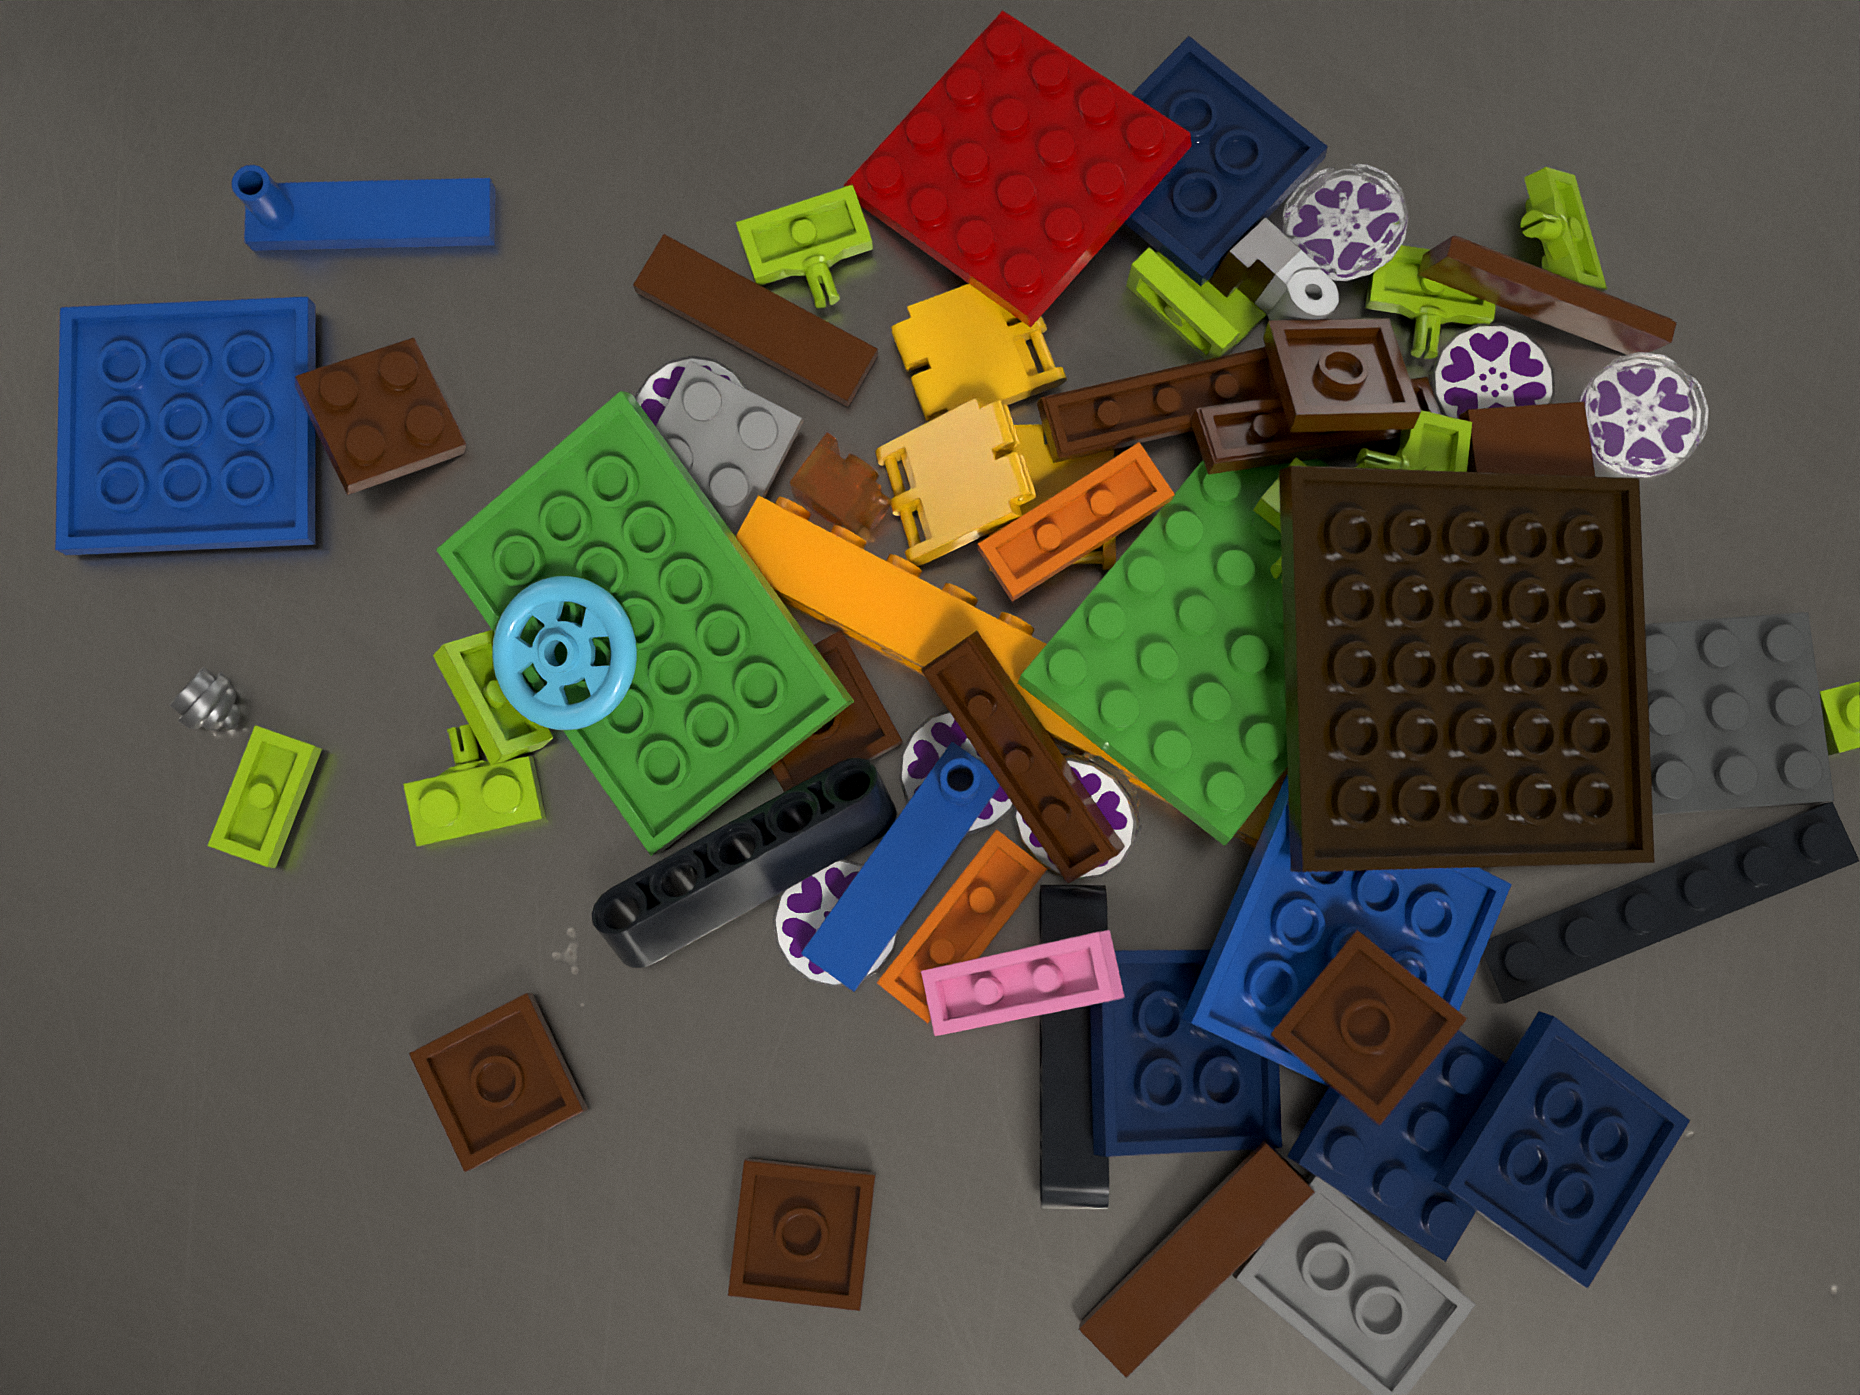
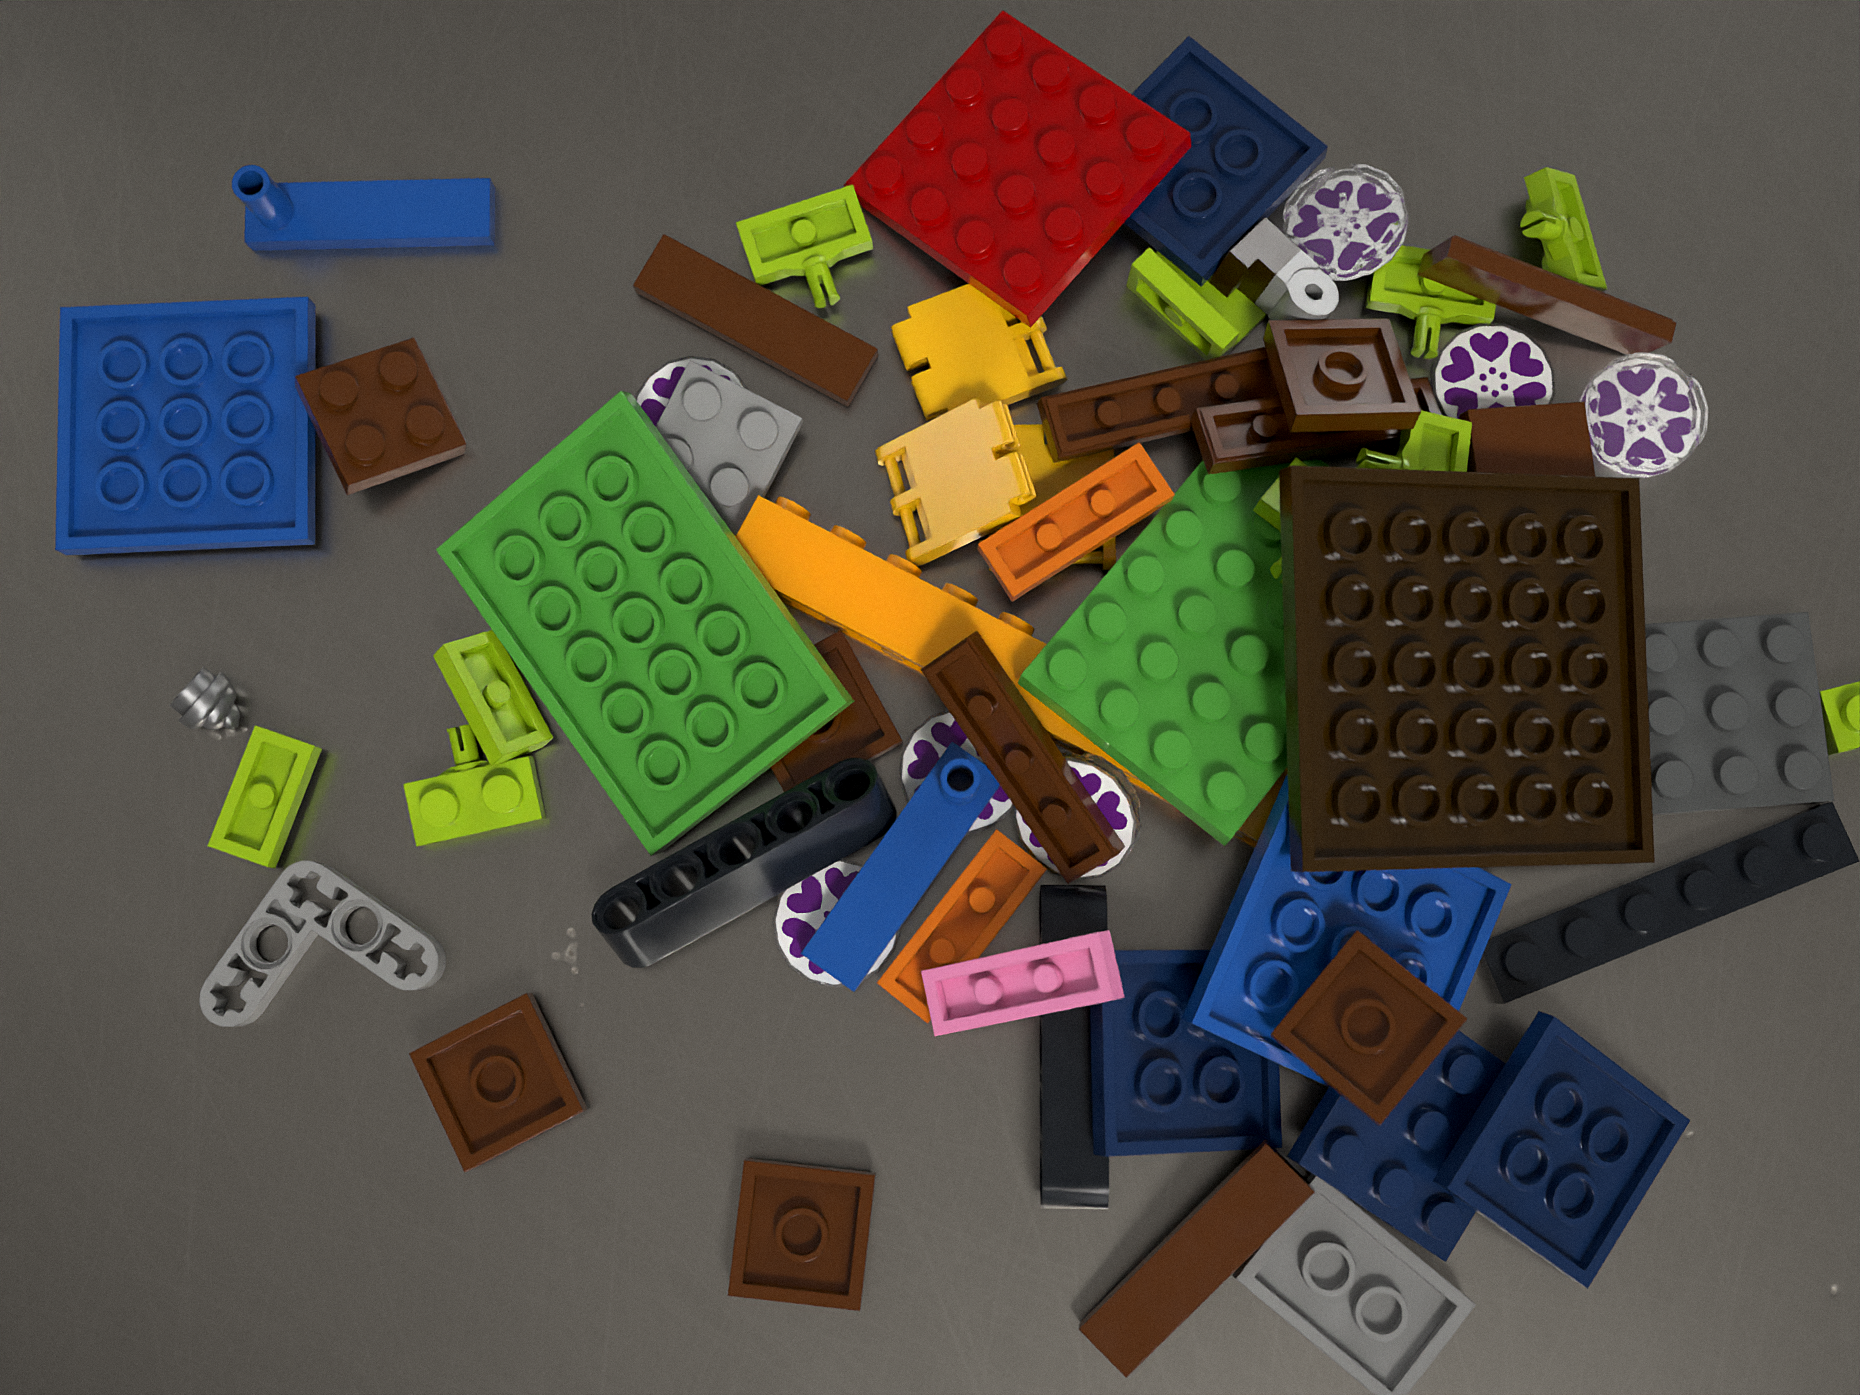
(302, 925): none -> light grey beam
(602, 619): medium azure plate -> none
(839, 488): clear orange brick -> none

